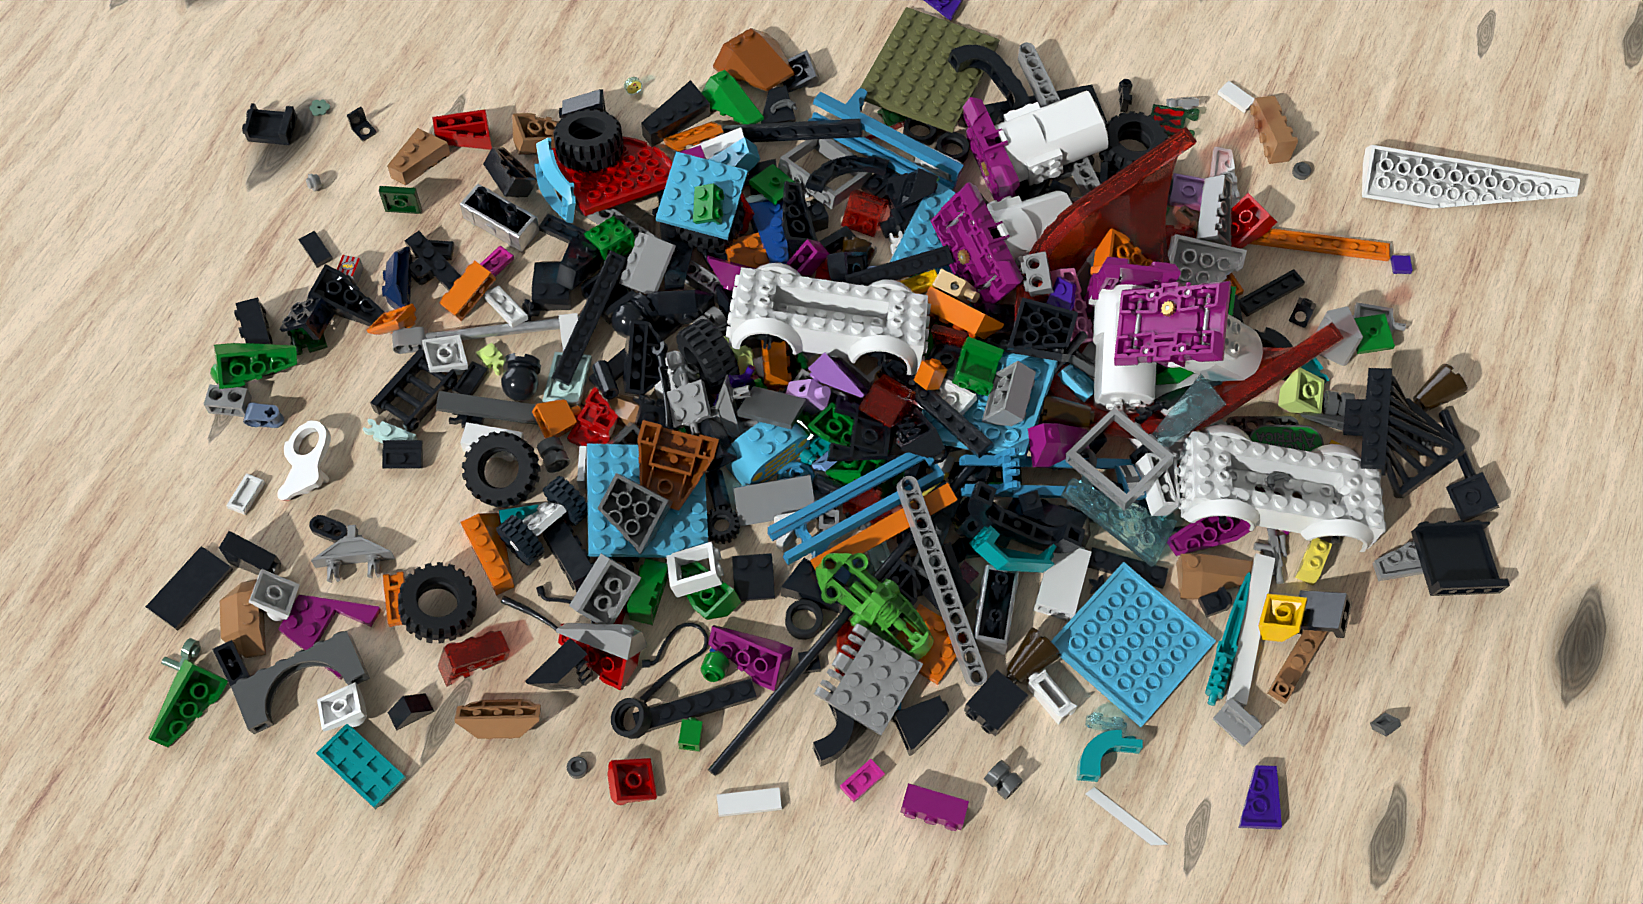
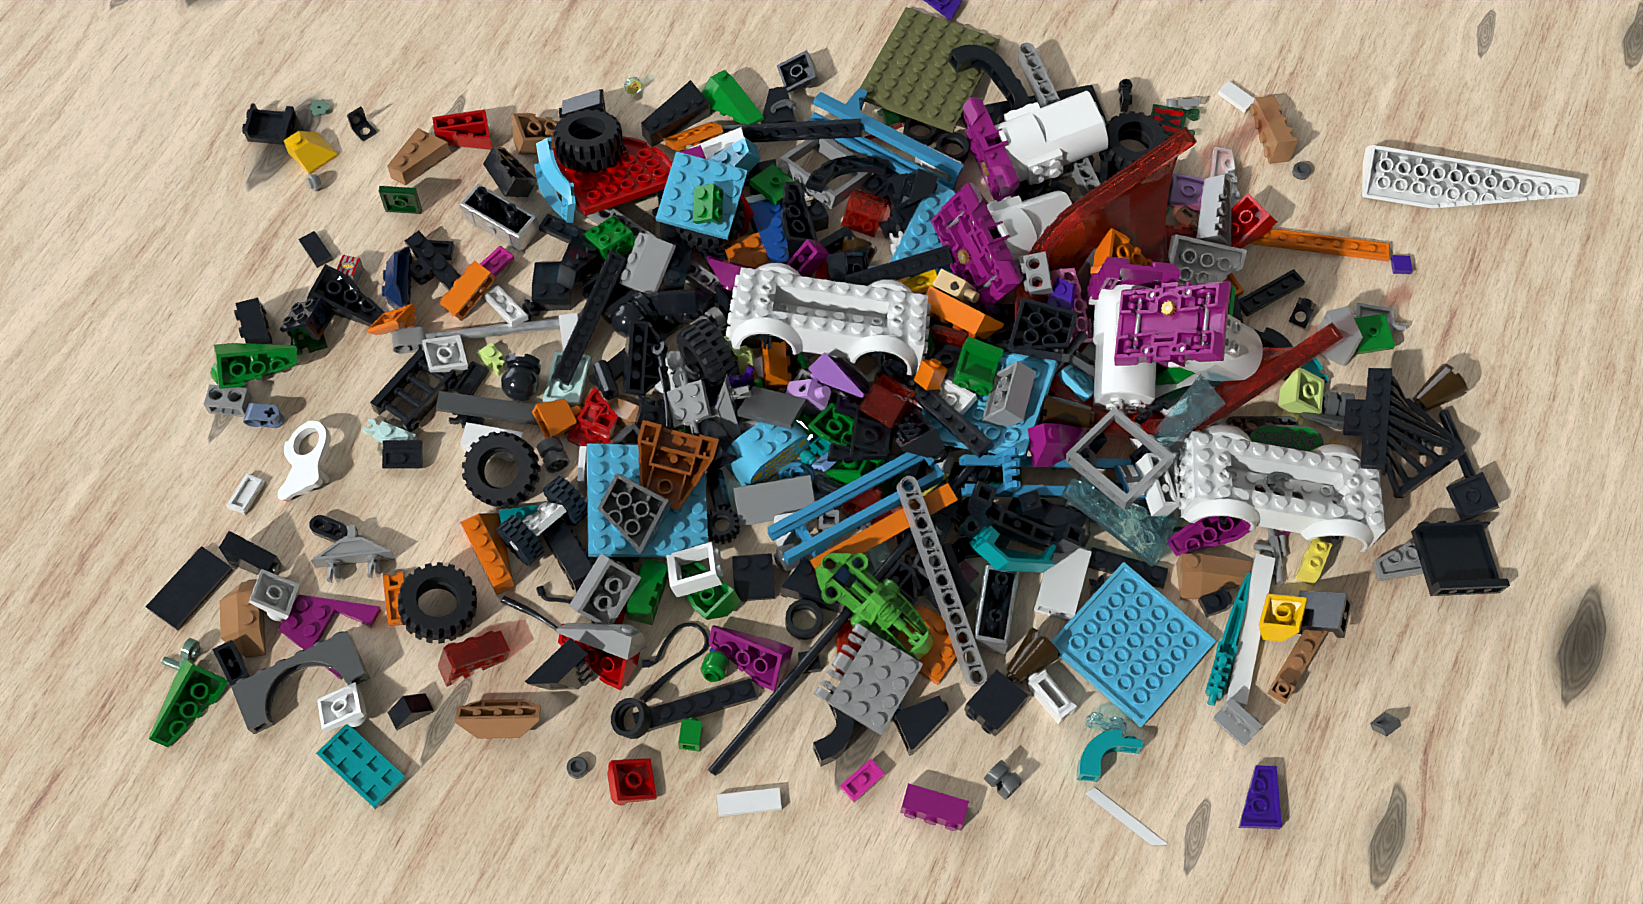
(309, 150): none -> yellow slope
(754, 59): dark orange wedge -> none
(780, 562): none -> dark grey head

